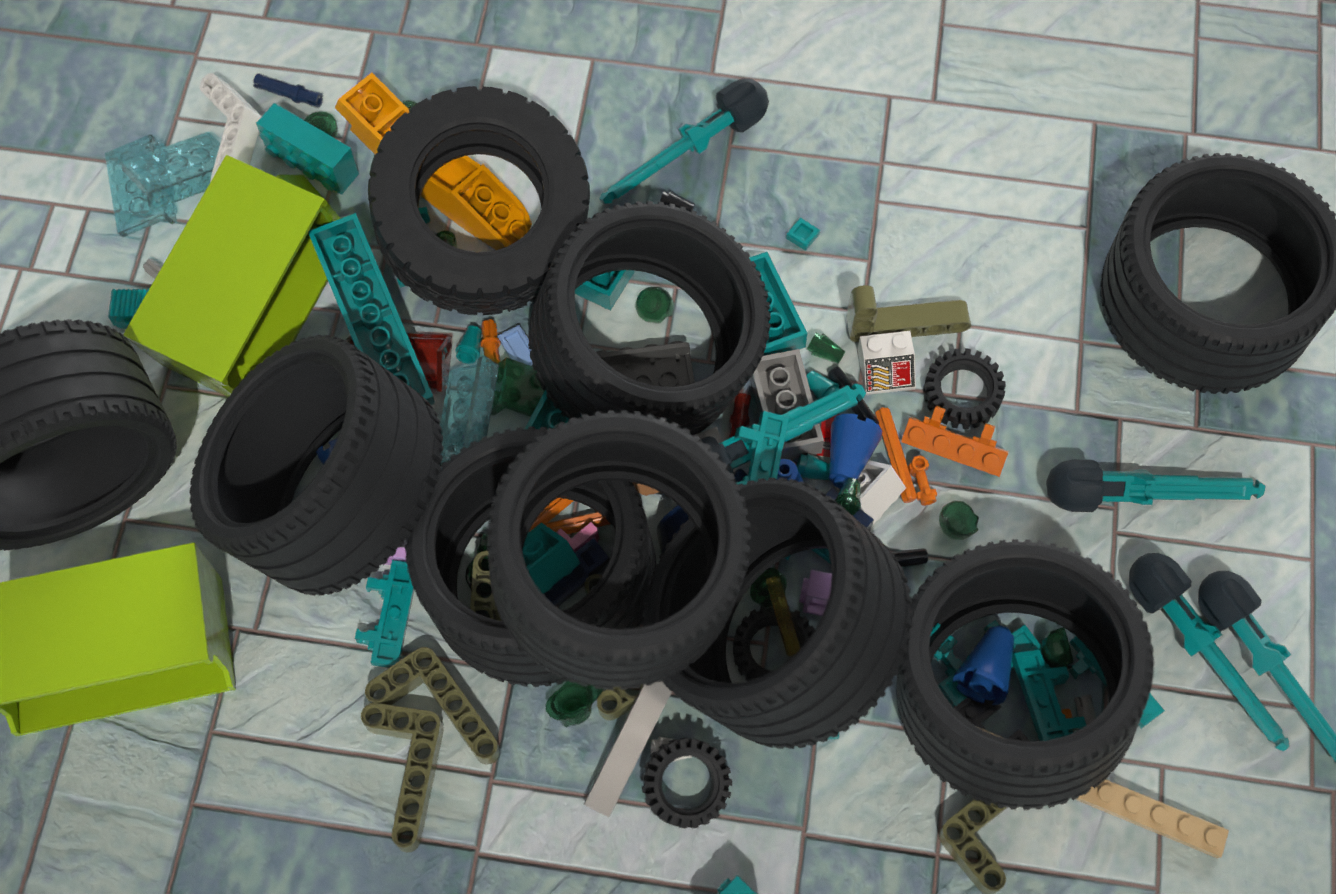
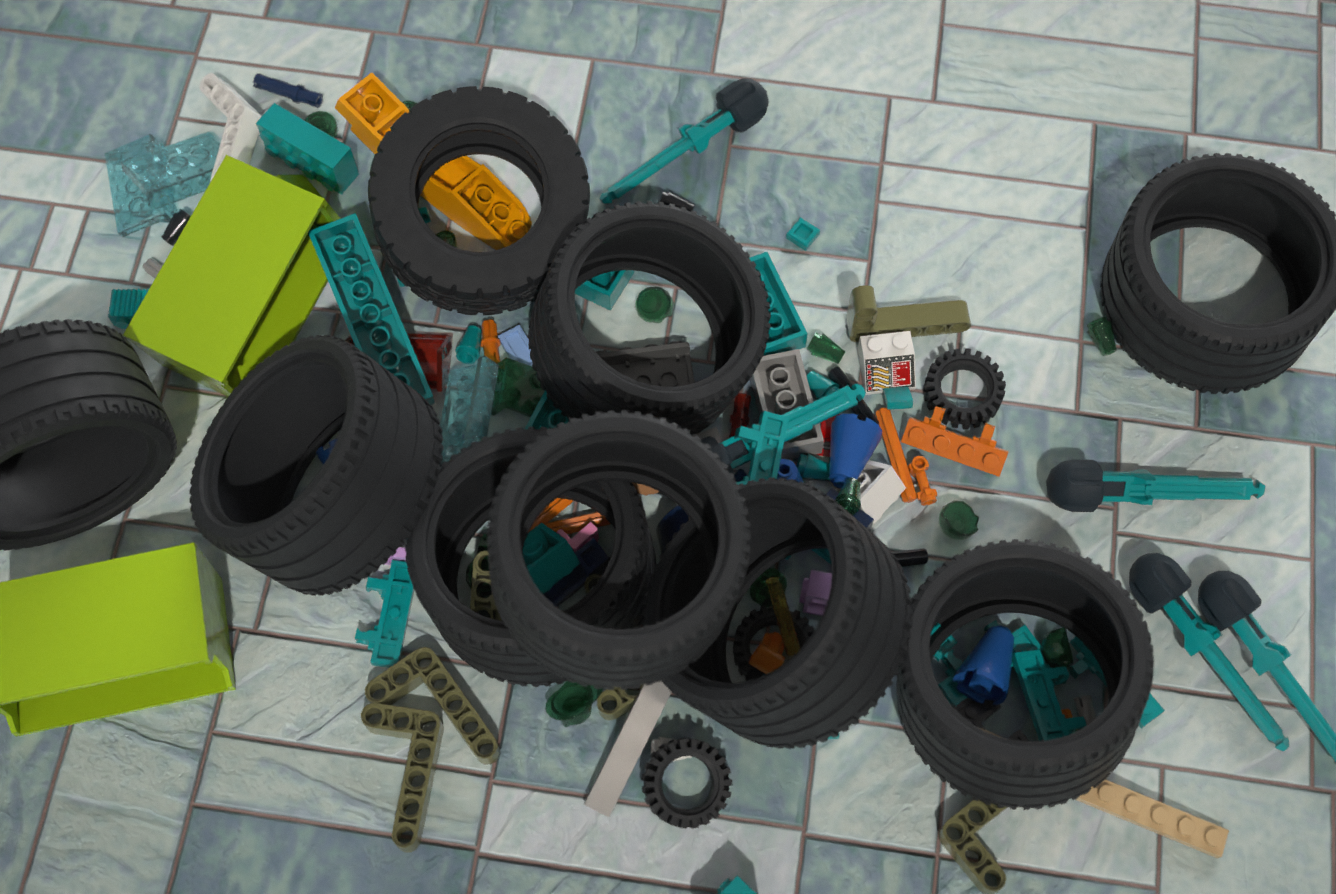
(175, 227): none -> black cone
(769, 653): none -> orange piece
(898, 398): none -> teal tile
(1102, 335): none -> clear green cone

